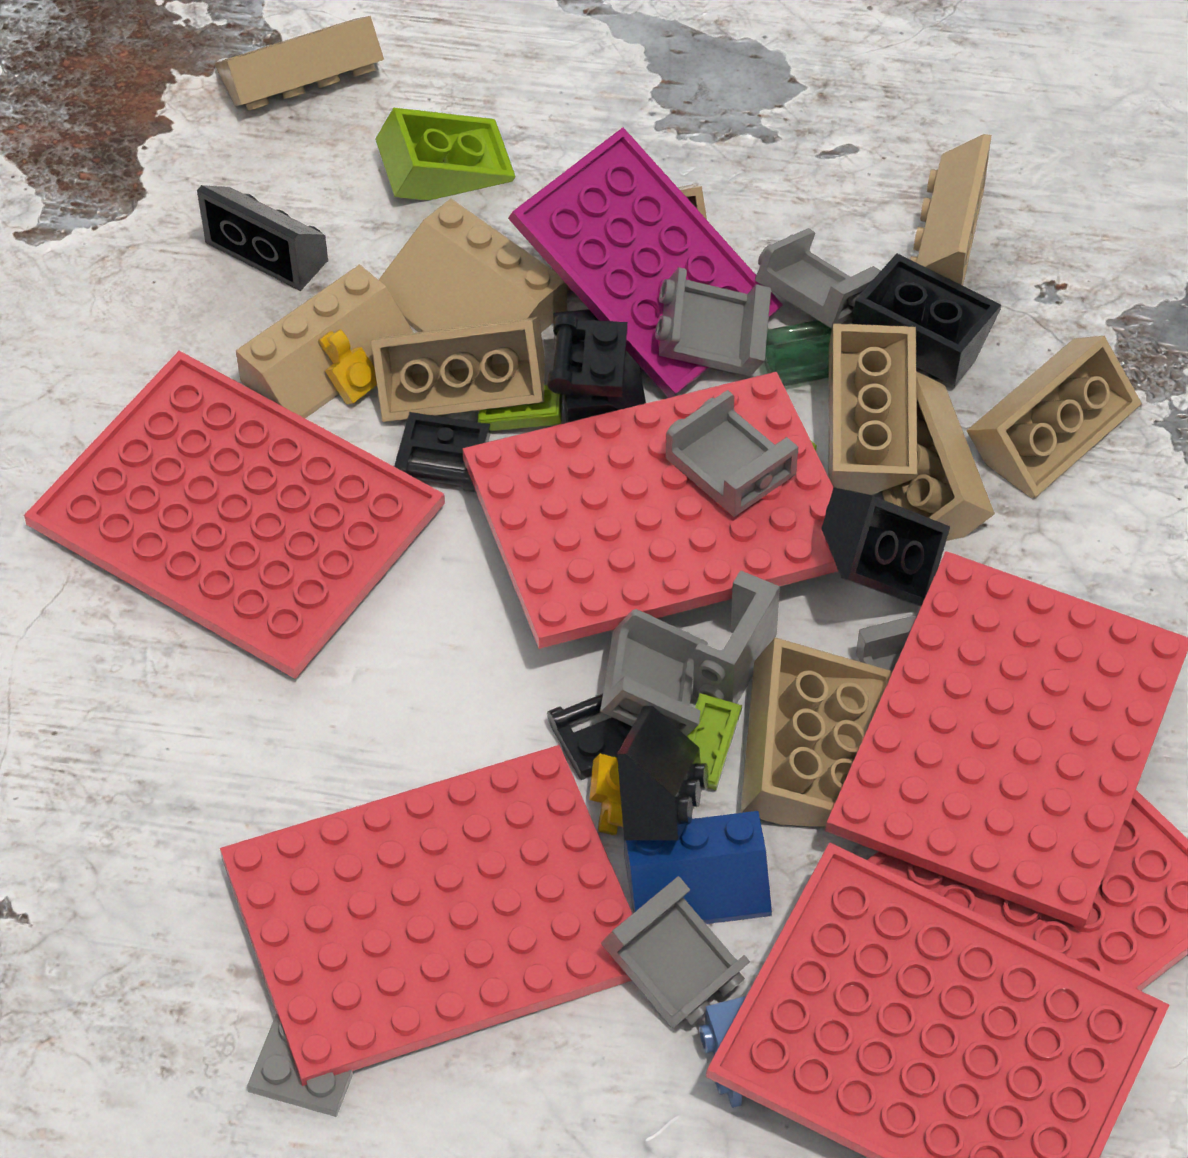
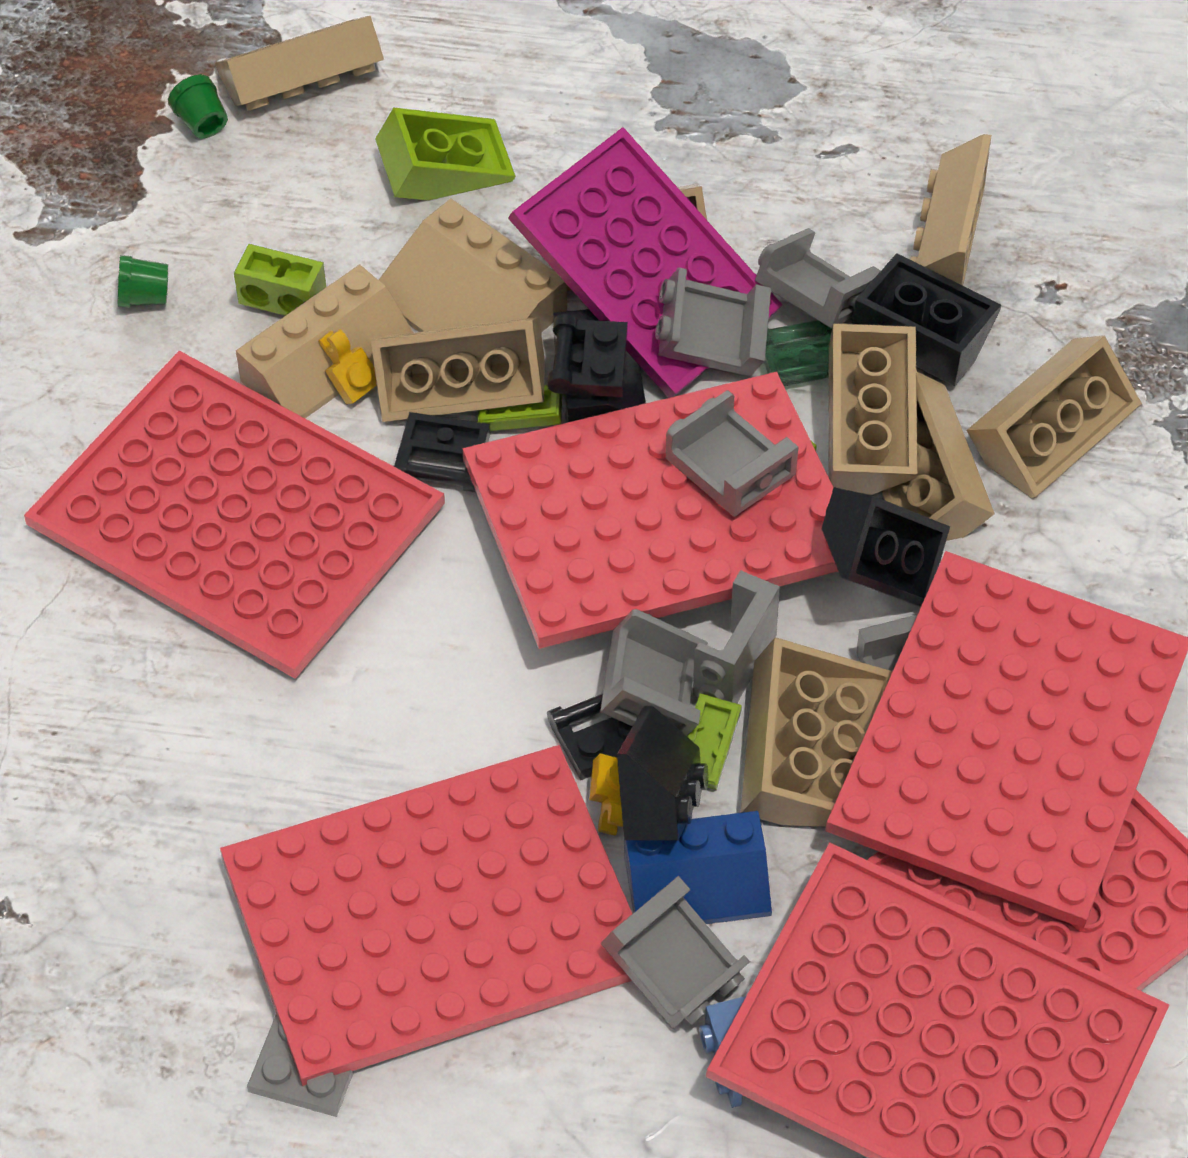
(141, 282): none -> green piece
(198, 105): none -> green piece
(261, 235): black slope -> none
(277, 279): none -> lime brick

